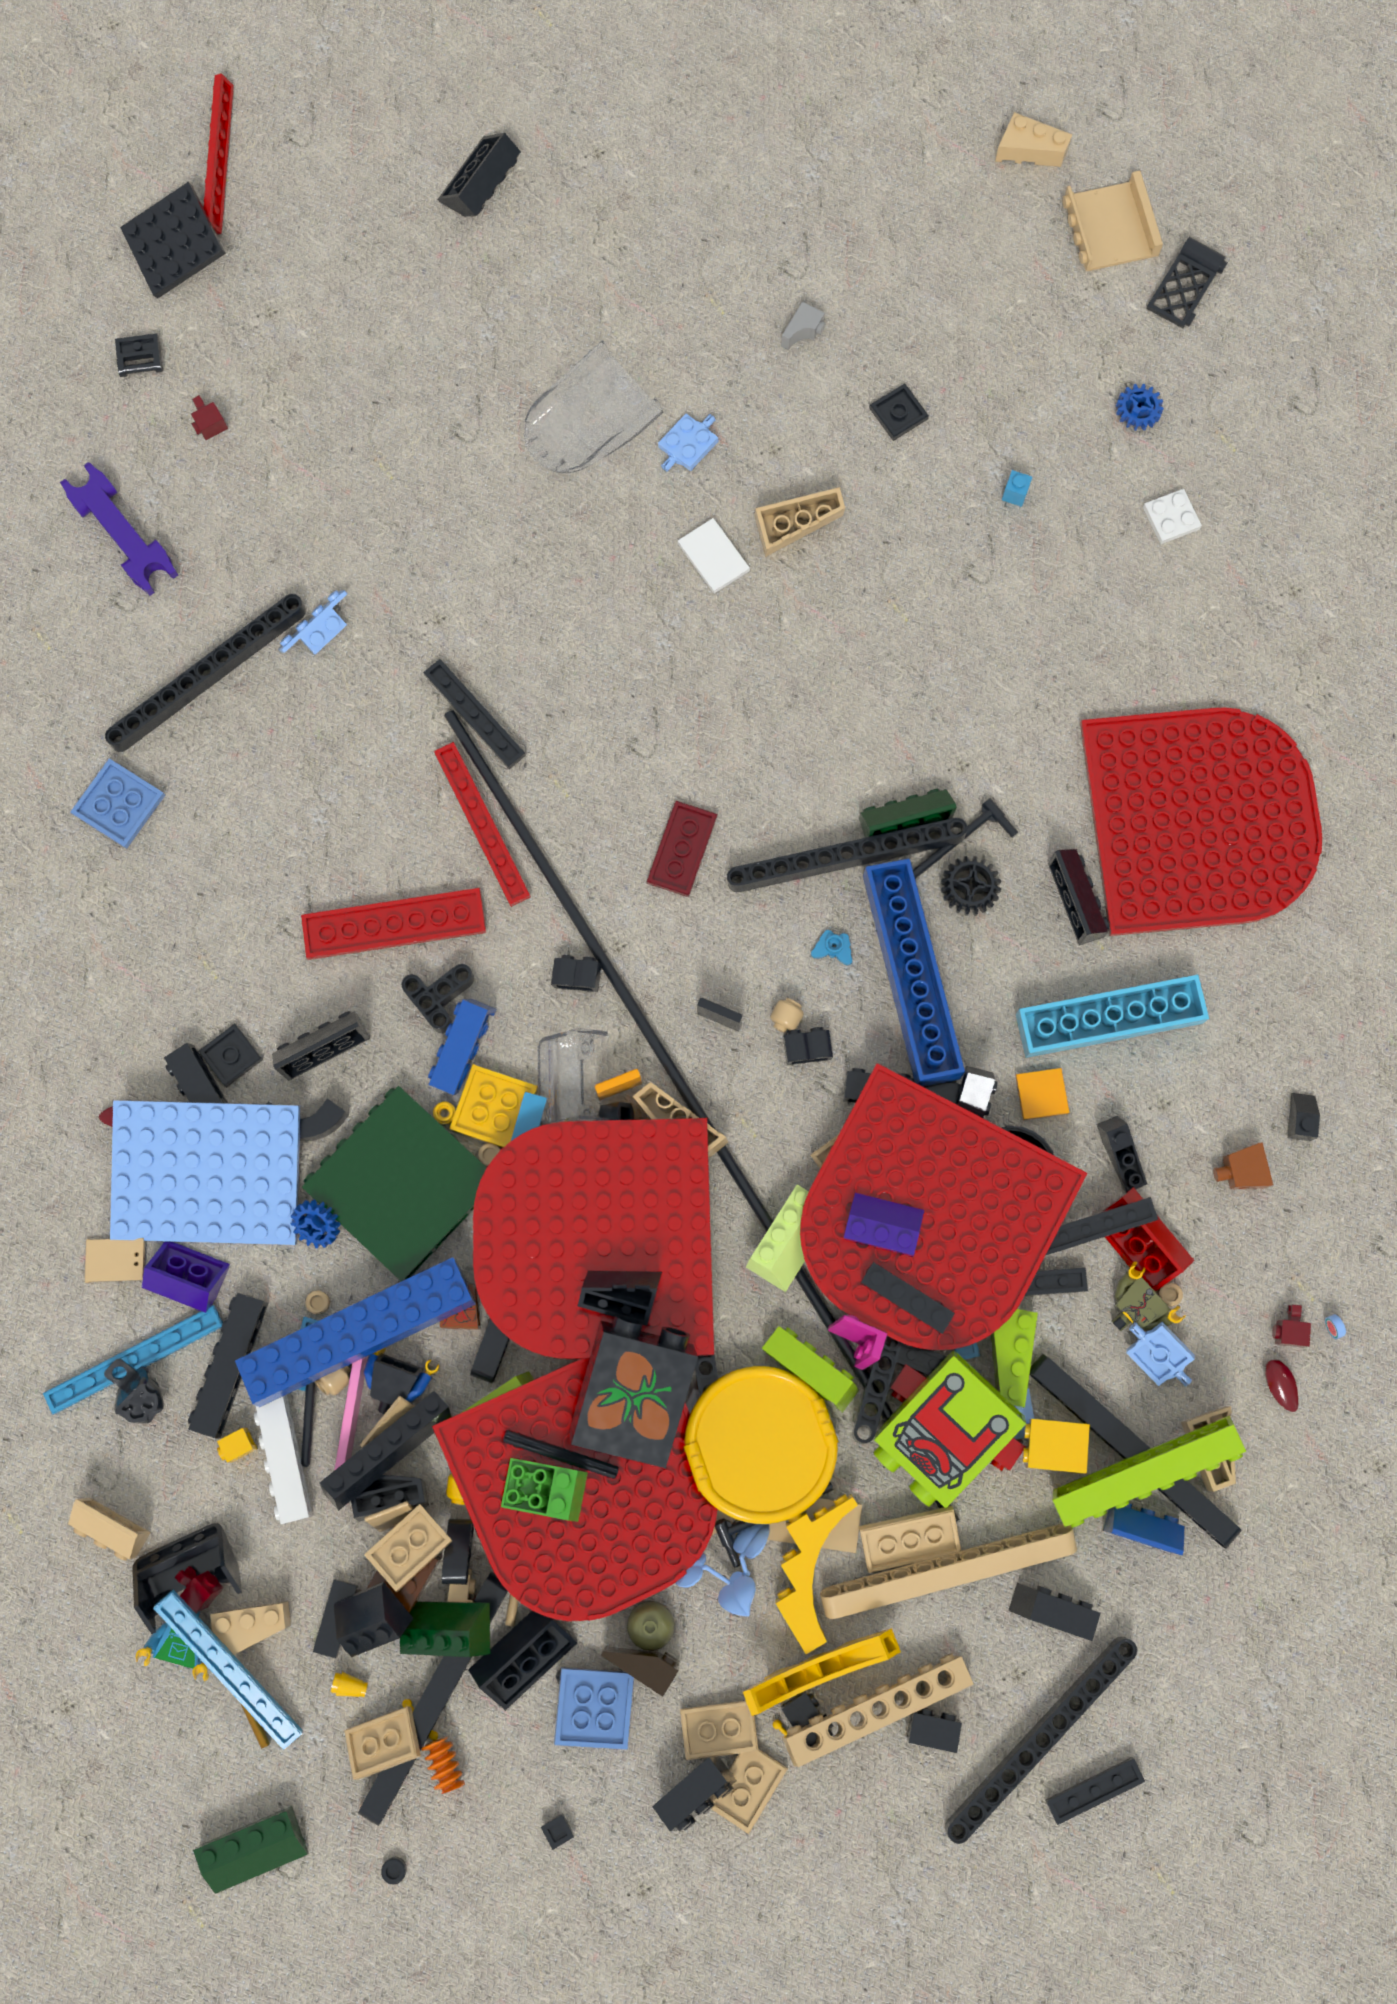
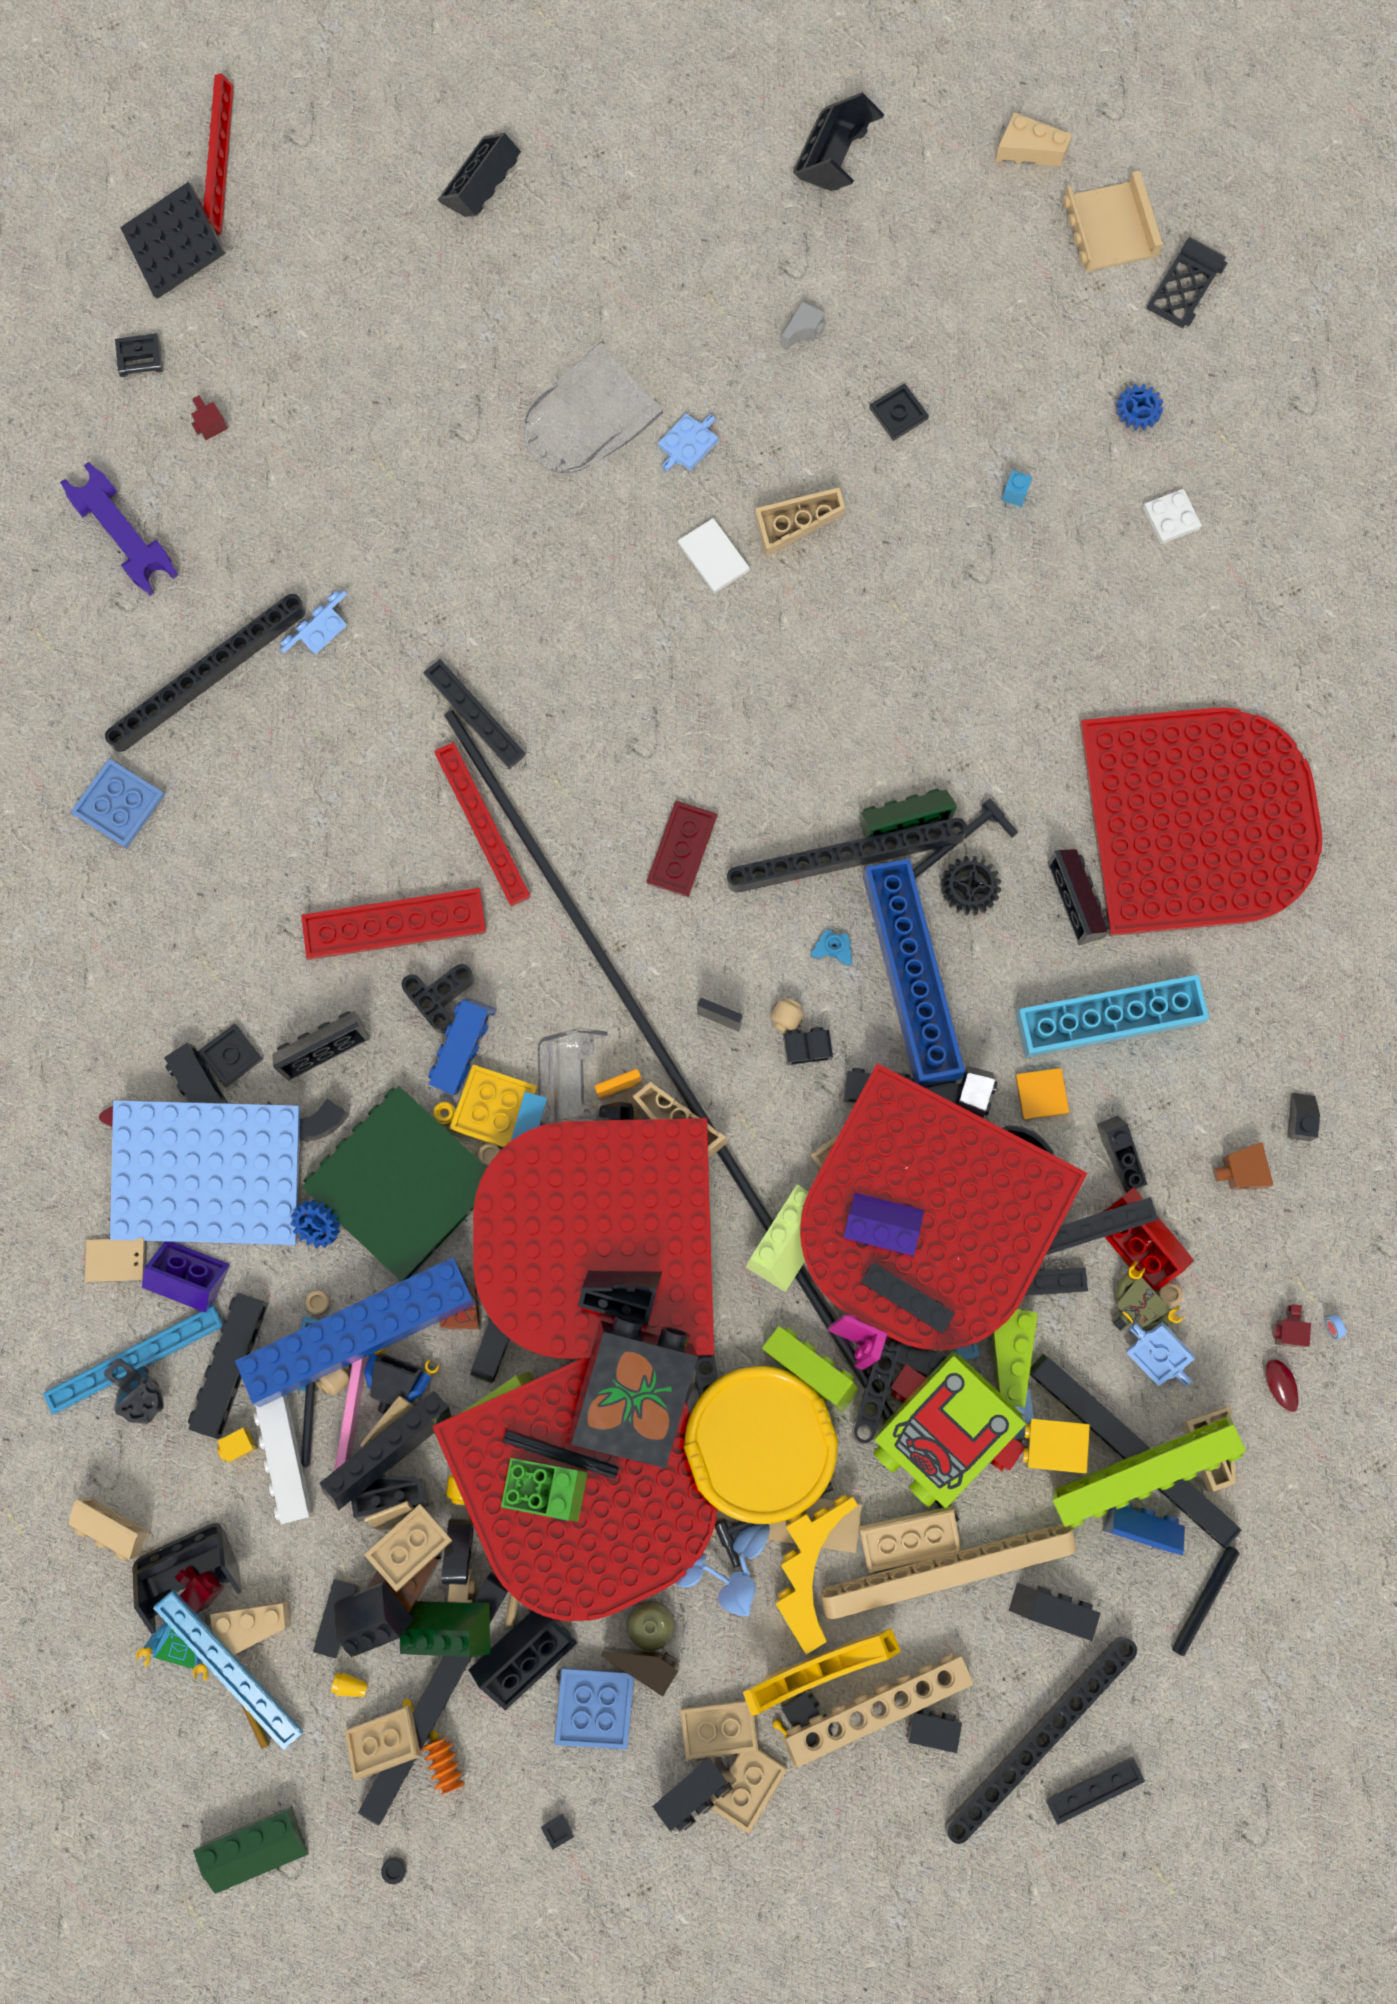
(576, 974): black brick -> none
(831, 139): none -> black windscreen
(1205, 1601): none -> black axle

